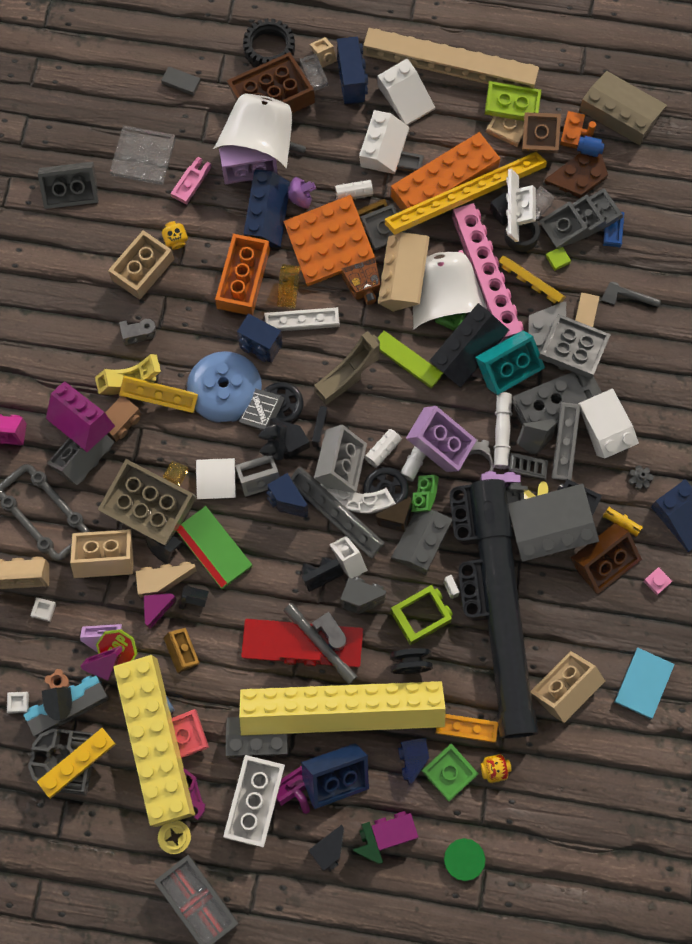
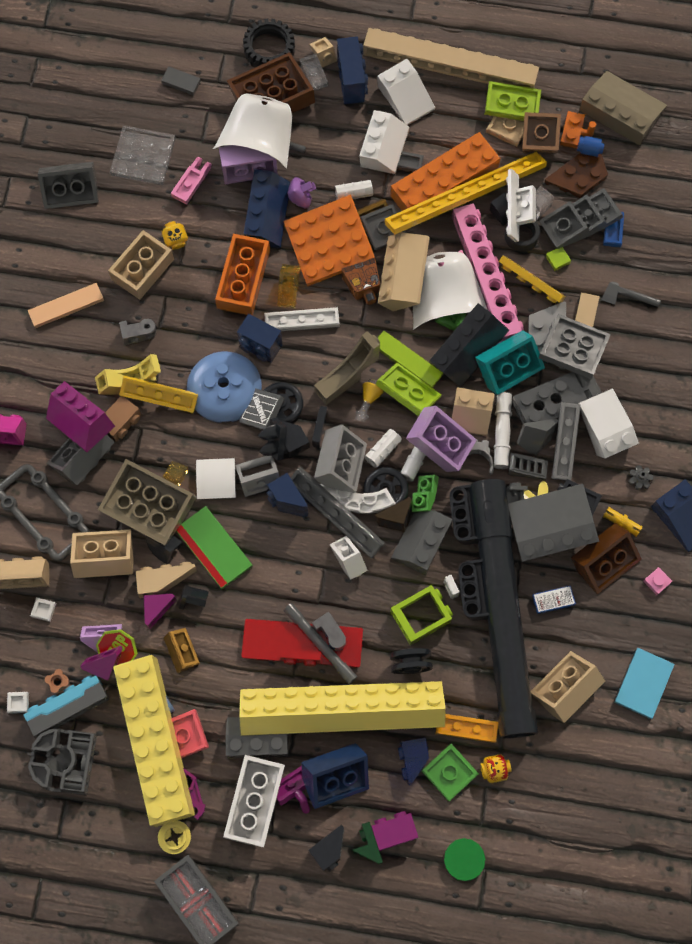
(57, 702): black brick -> none
(65, 305): none -> light nougat tile
(76, 763): yellow plate -> none
(317, 577): black tile -> none
(361, 596): dark grey slope -> none
(370, 394): none -> piece
(408, 389): none -> lime tile
(473, 410): none -> tan slope
(508, 477): lavender plate -> none
(553, 599): none -> tile

